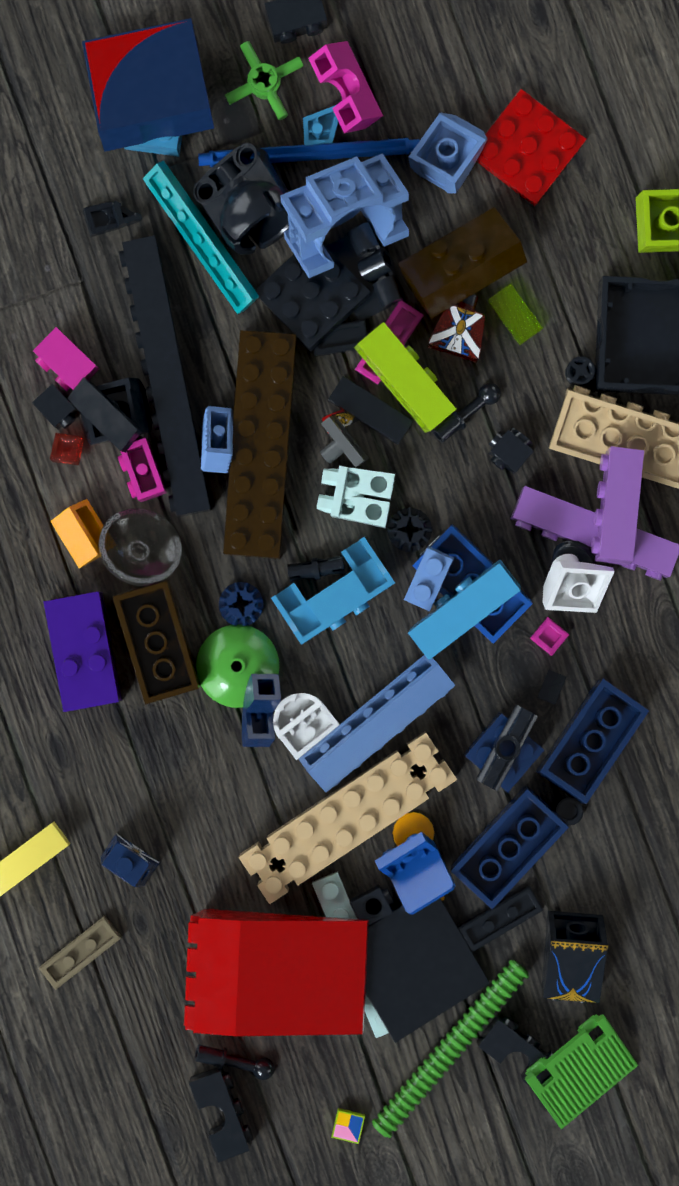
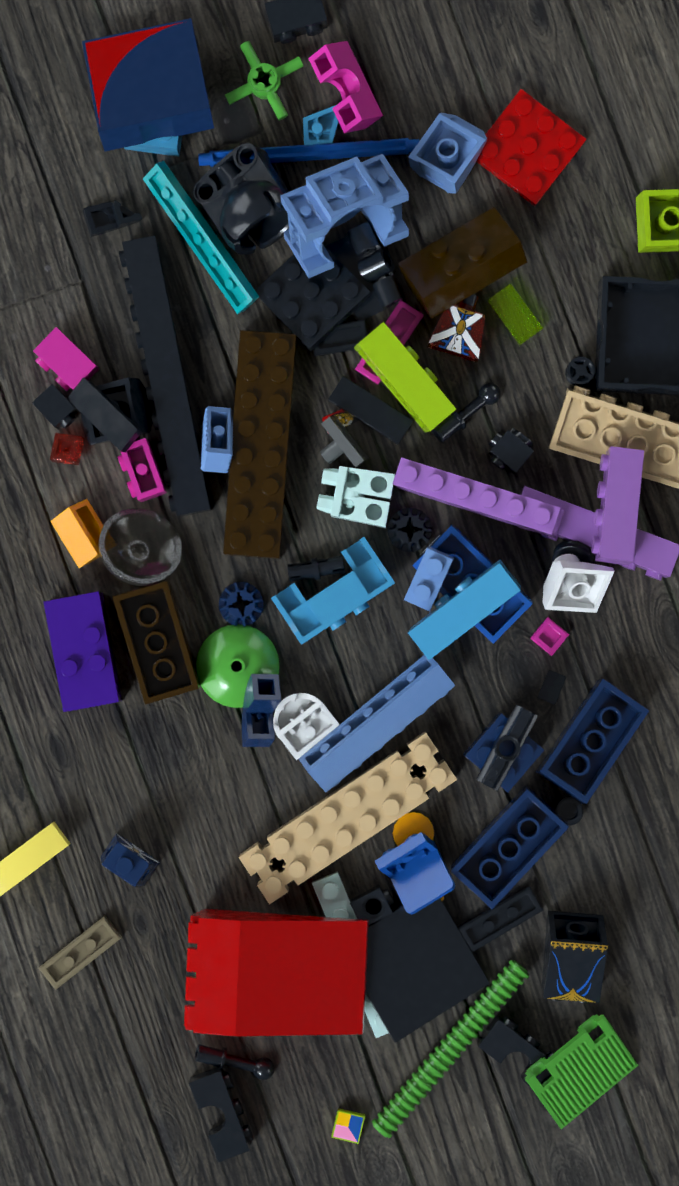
(478, 497): none -> medium lavender brick

